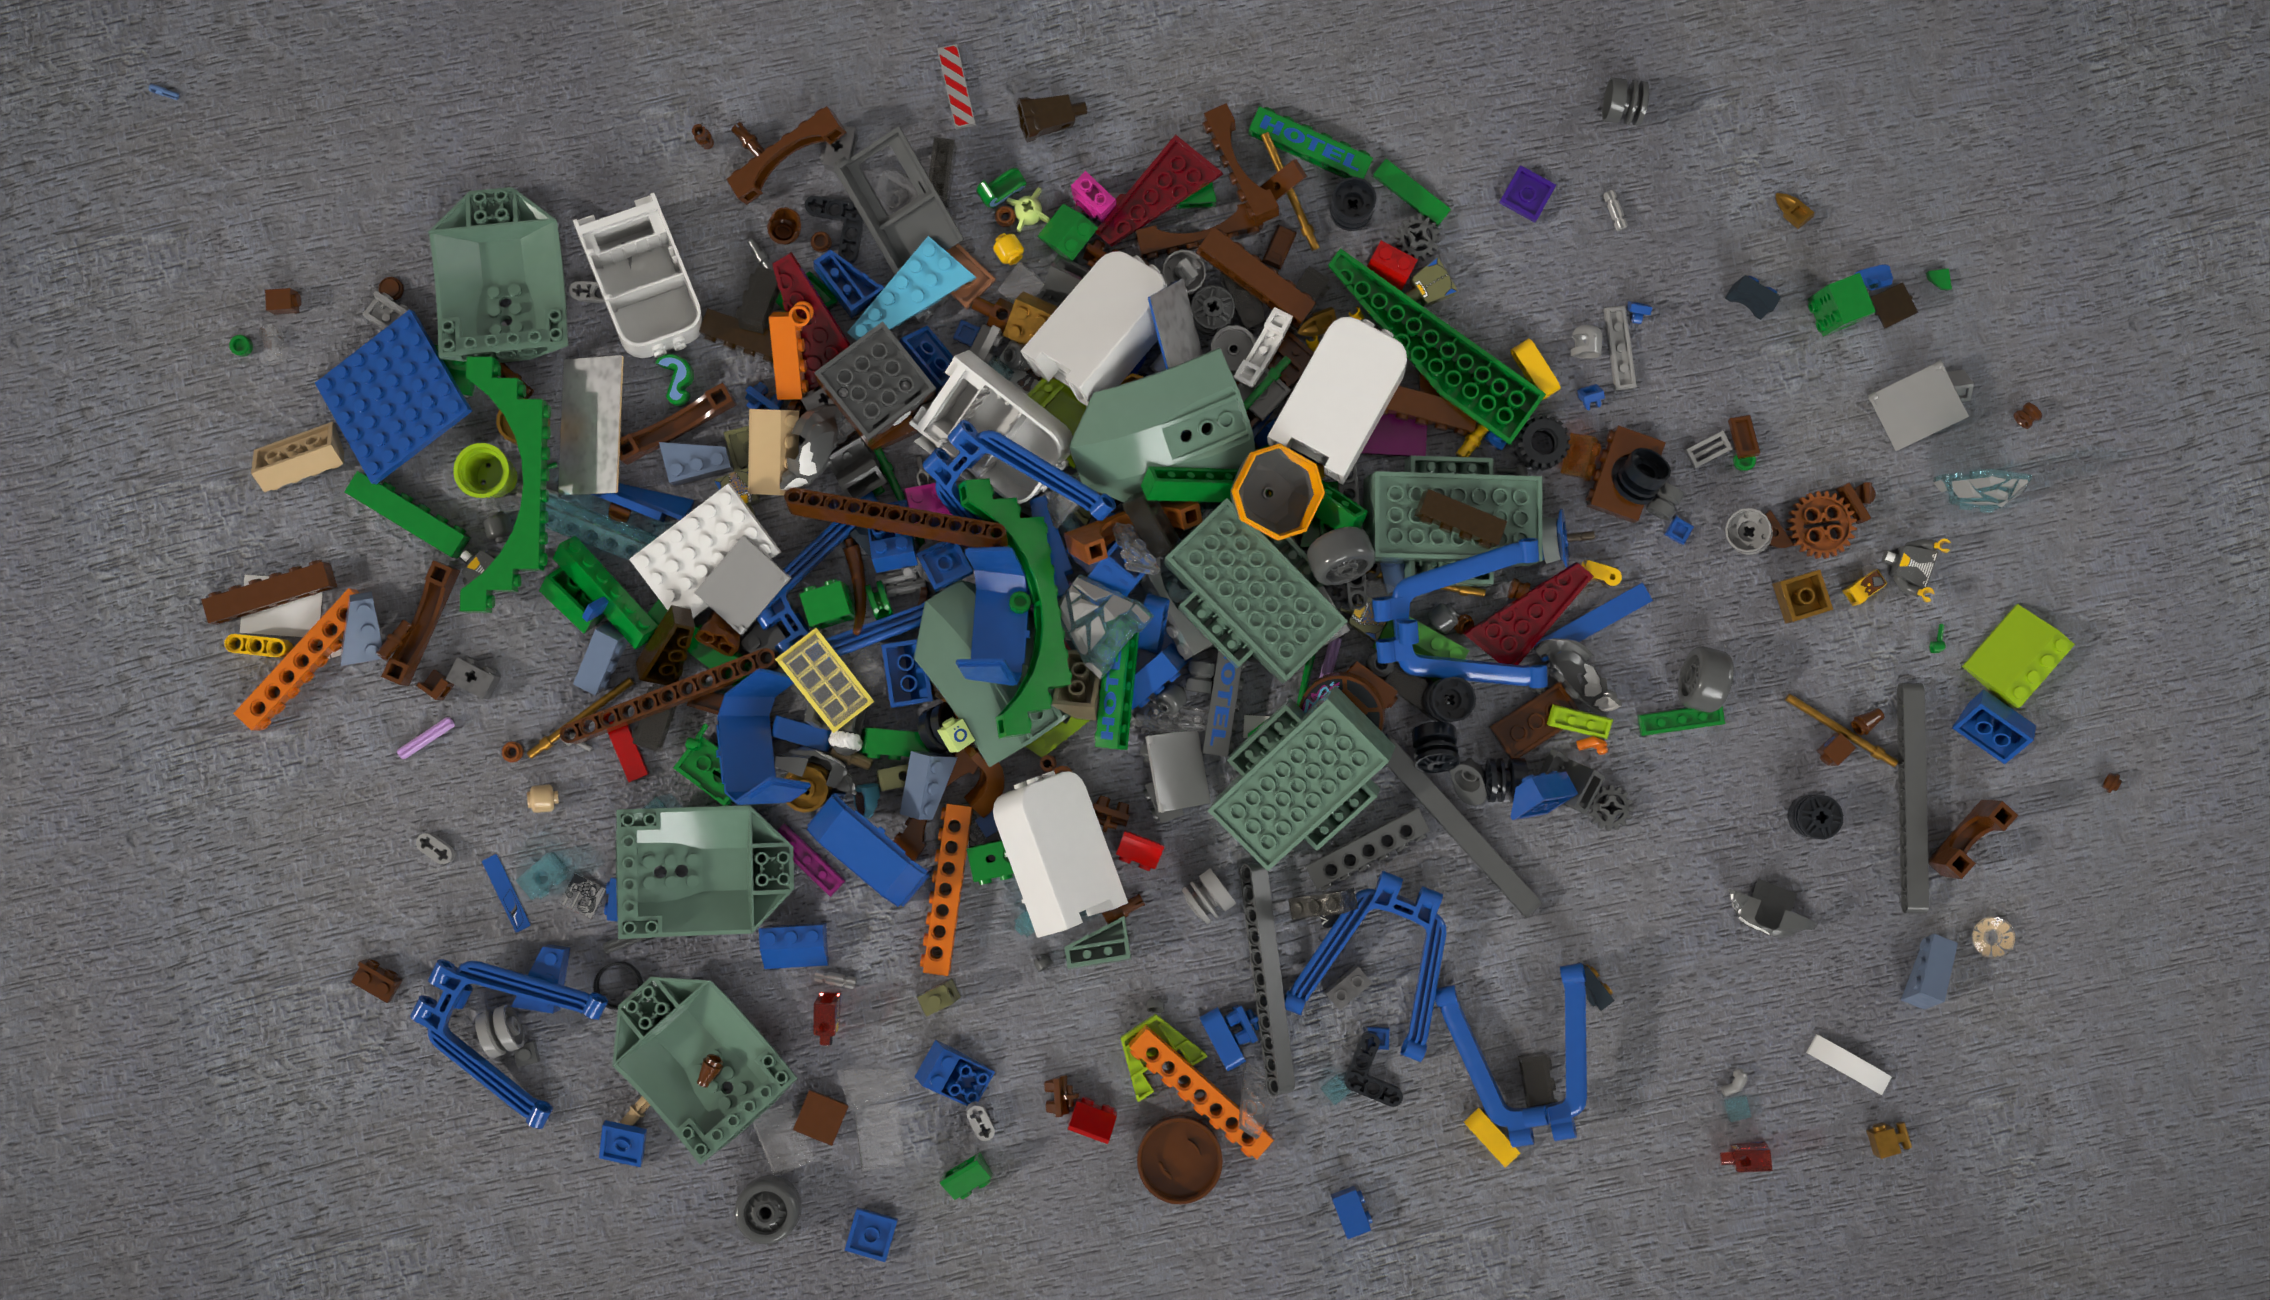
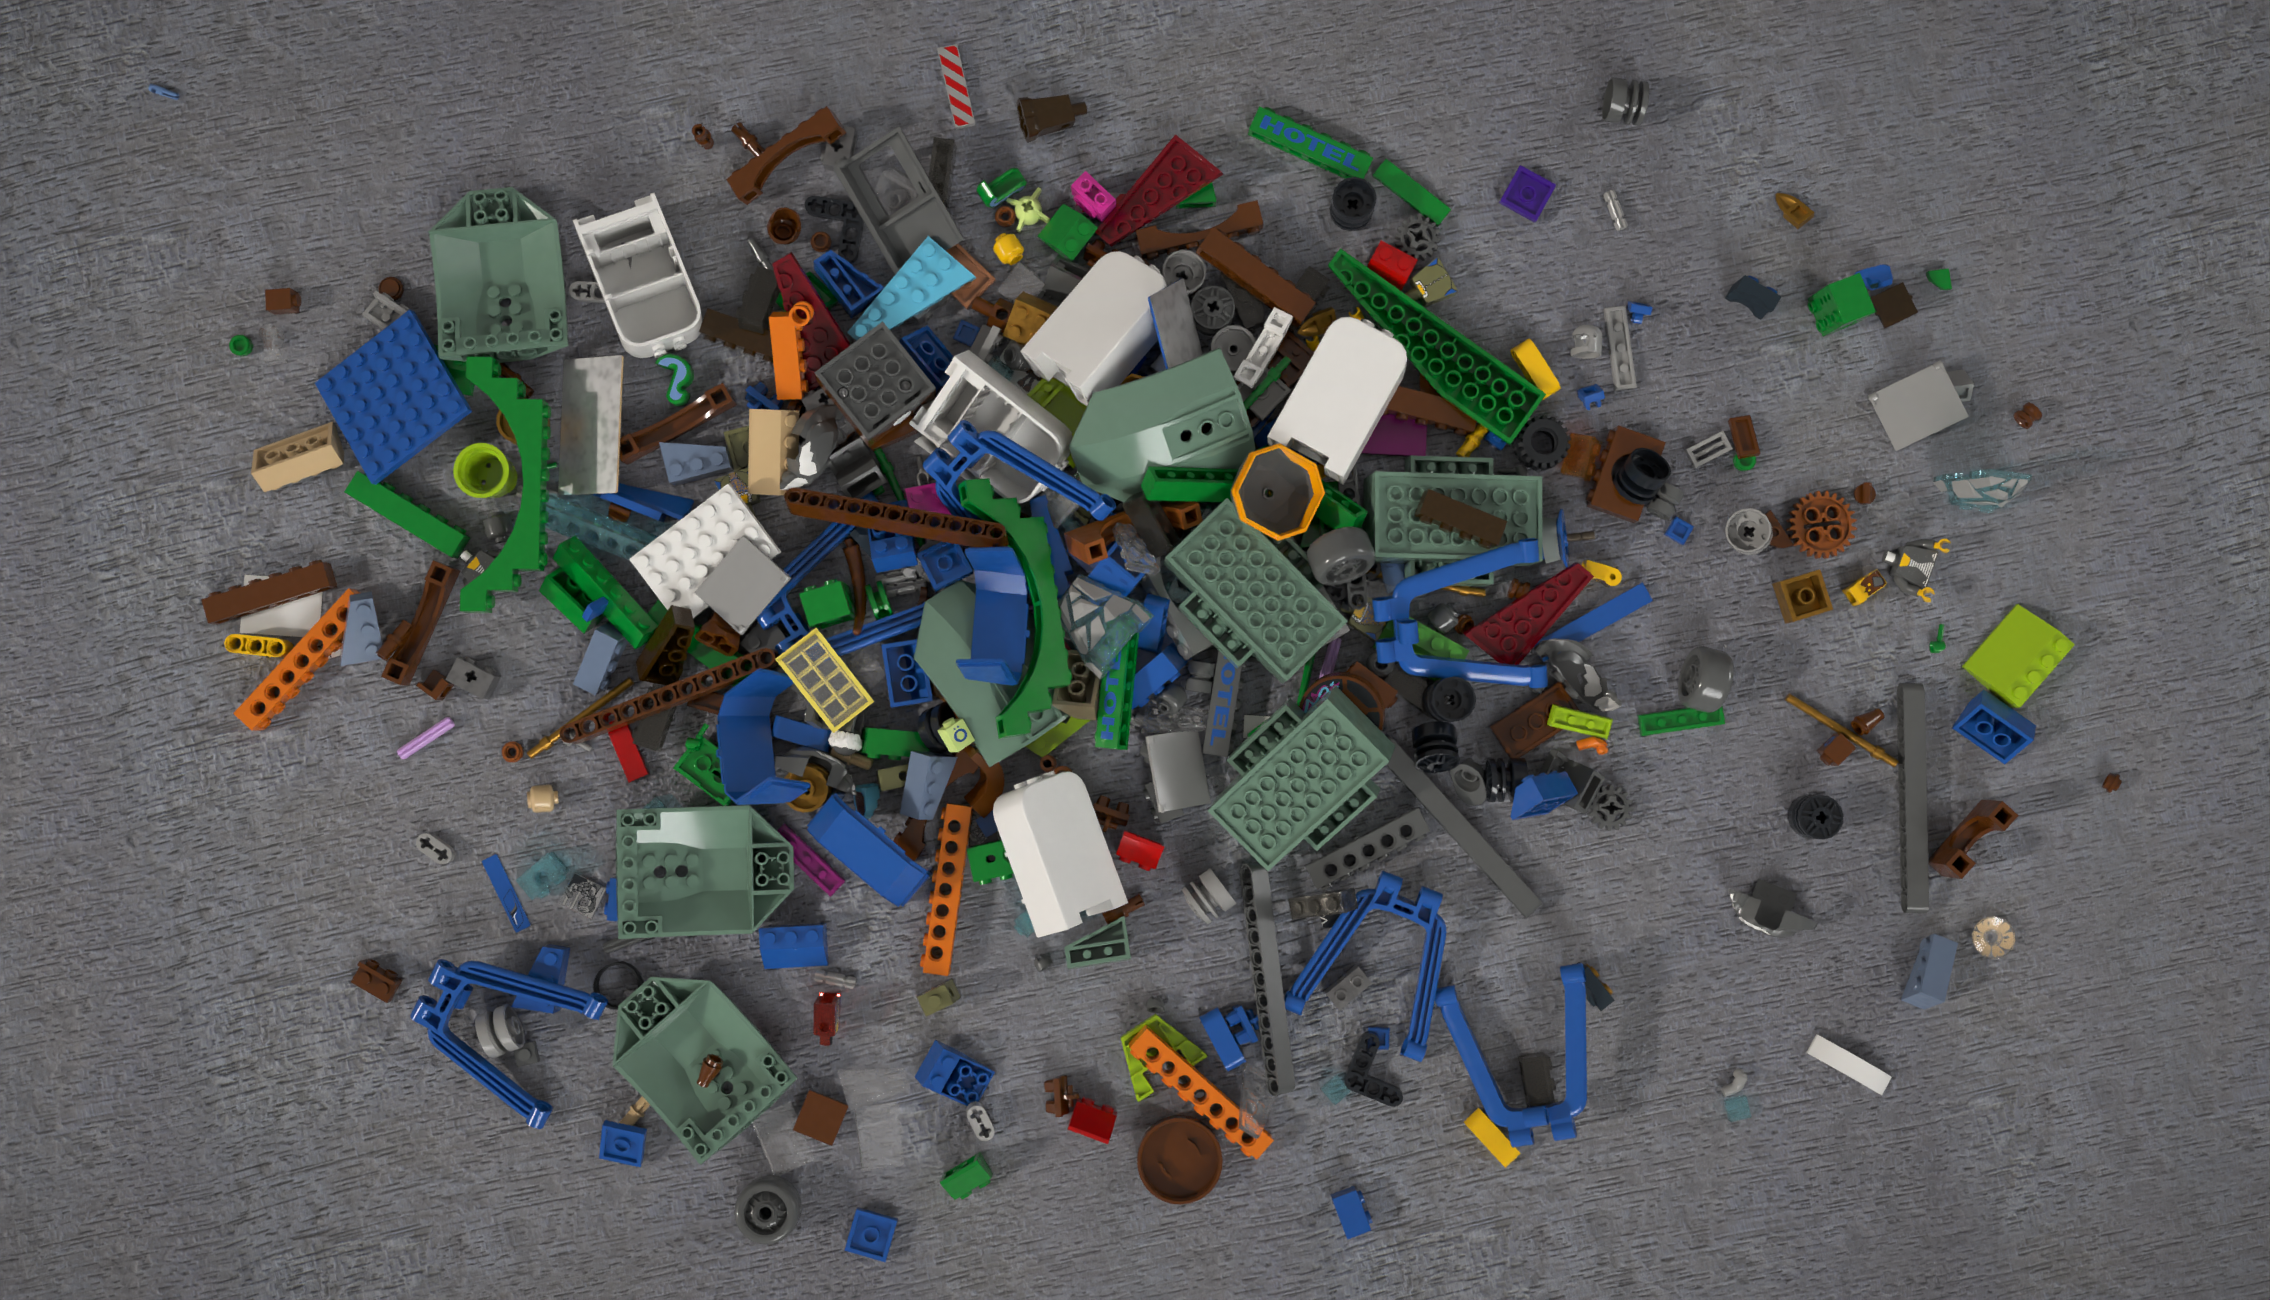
(1019, 602): green tile -> none
(1187, 270): light grey tile -> none
(1259, 202): reddish brown arch -> none
(1279, 247): reddish brown tile -> none
(1285, 179): reddish brown tile -> none
(1307, 229): pearl gold bar -> none
(1757, 1157): clear red torso -> none
(1856, 505): reddish brown tile -> none
(1886, 1141): pearl gold brick -> none

